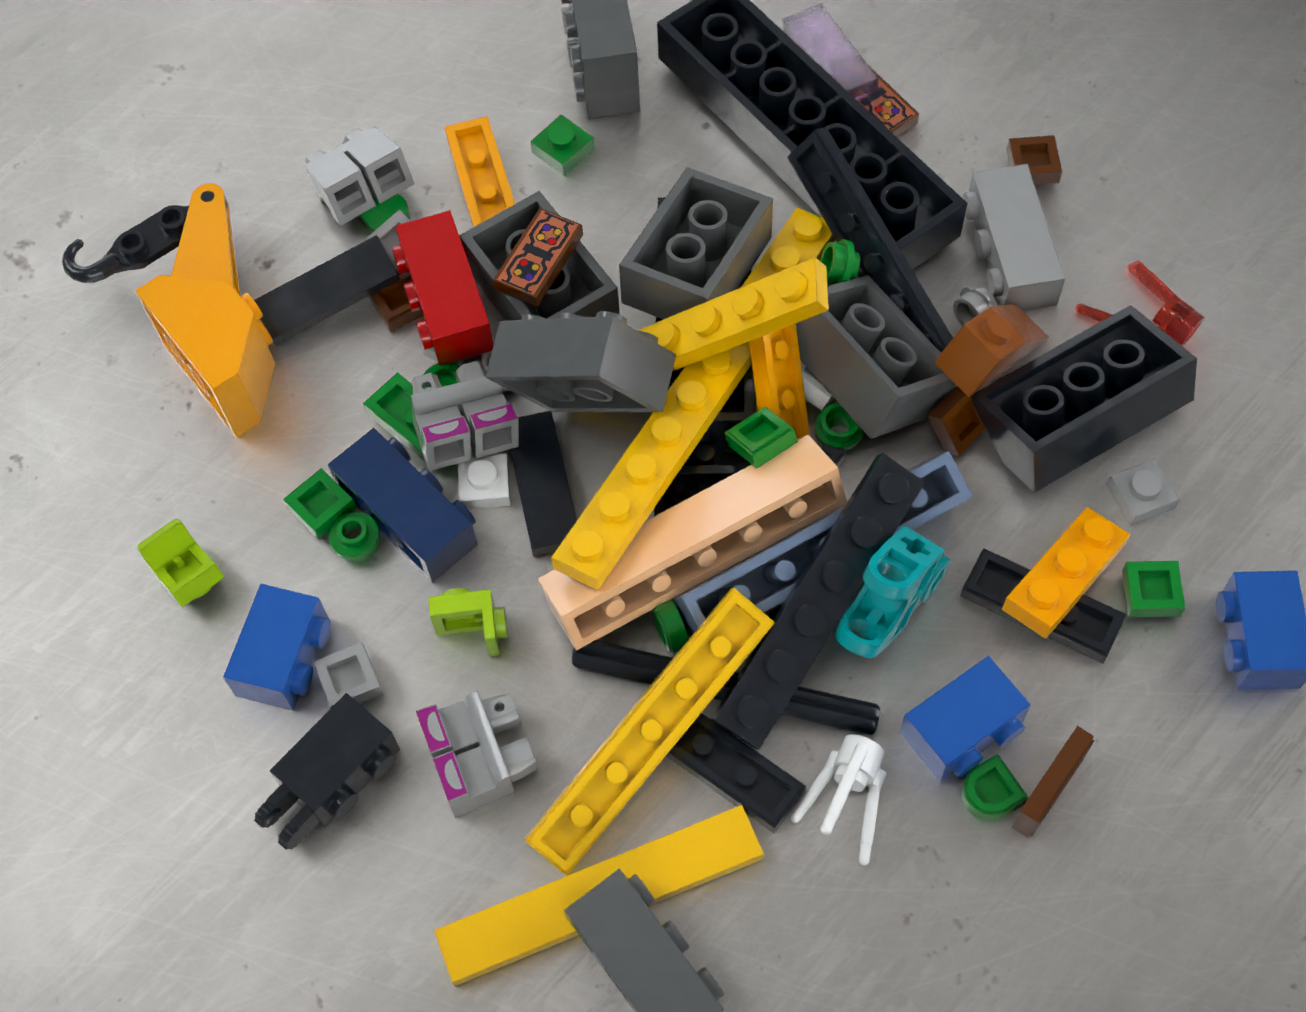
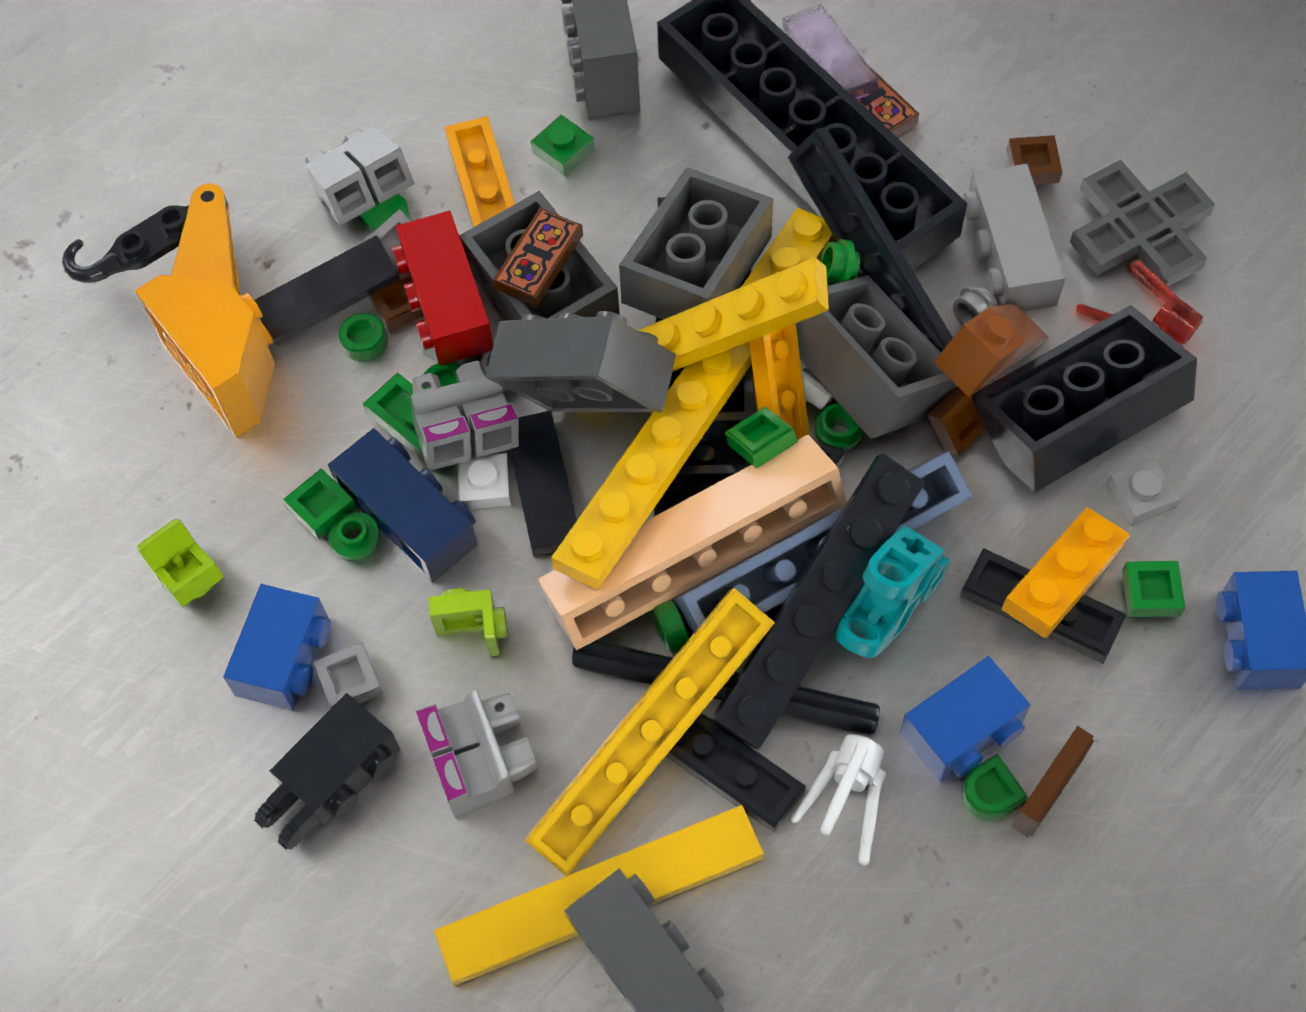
(363, 337): none -> green tile
(1142, 223): none -> dark grey plate

